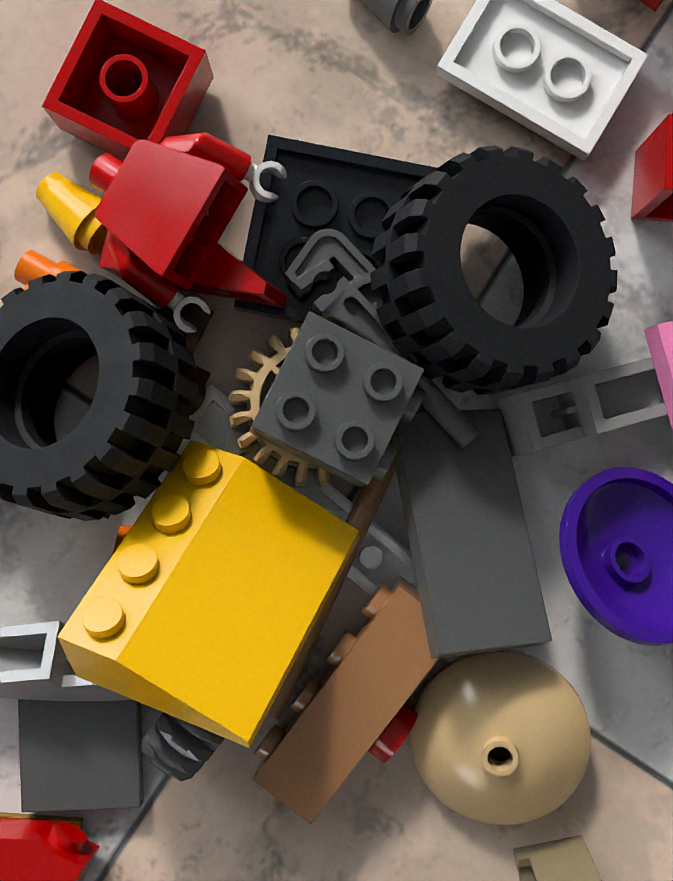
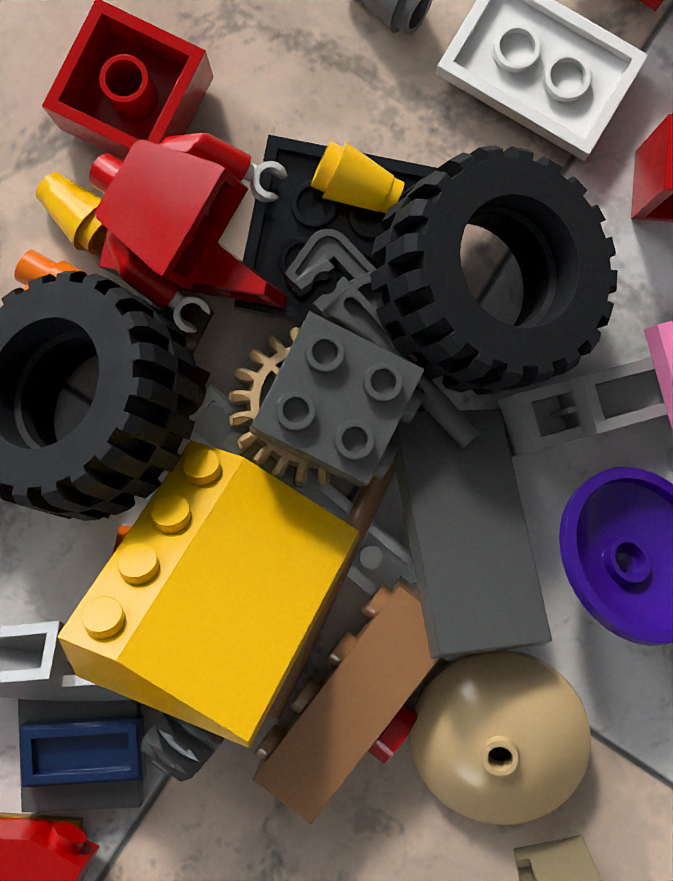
(82, 751): none -> dark blue tile
(355, 179): none -> yellow cone

